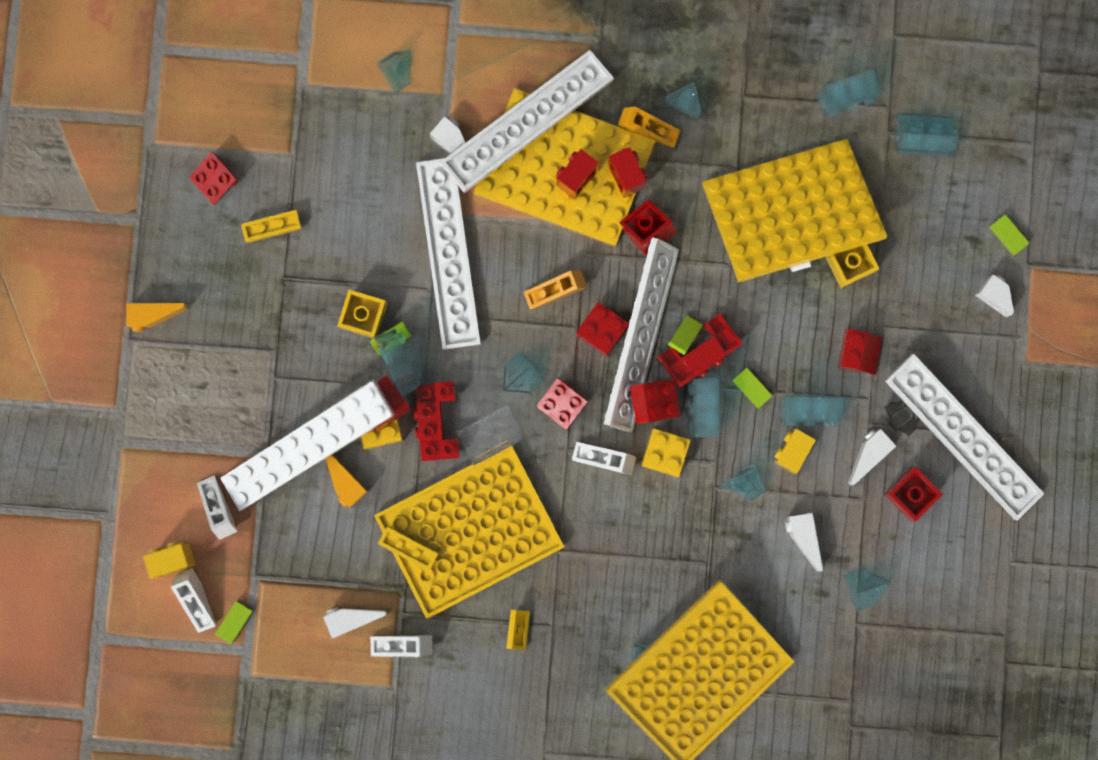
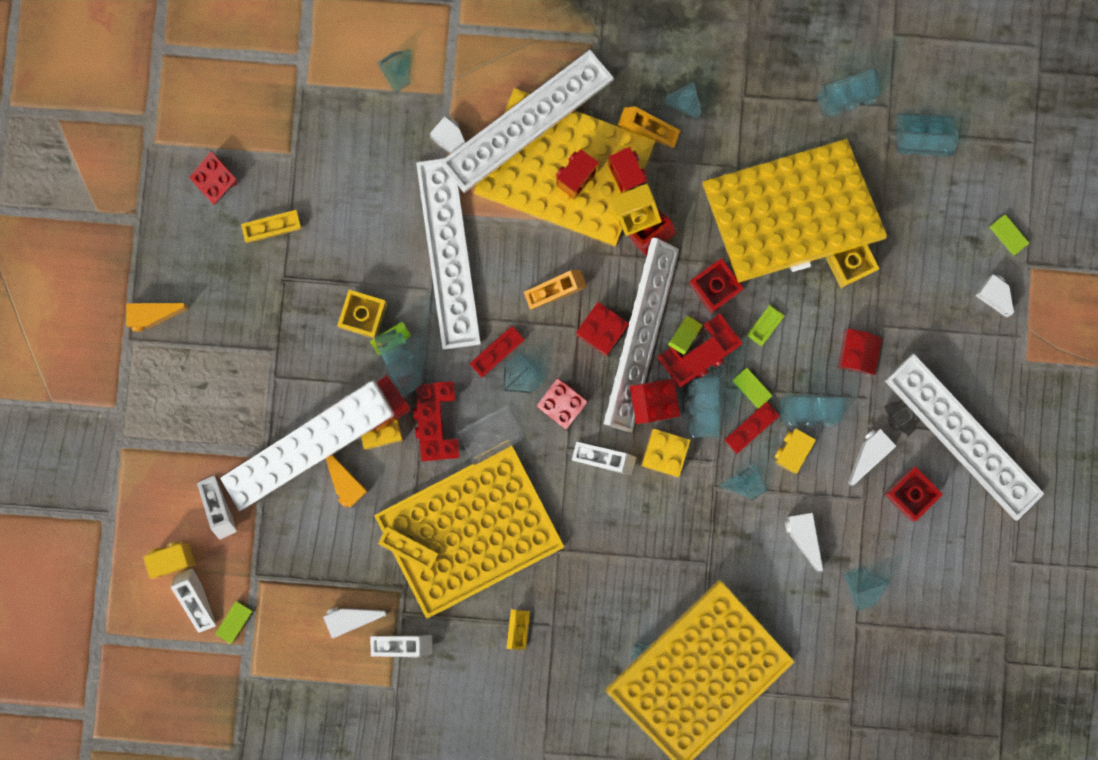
(497, 352): none -> red plate
(636, 209): none -> yellow brick
(716, 286): none -> red brick
(751, 427): none -> red plate
(765, 325): none -> lime tile

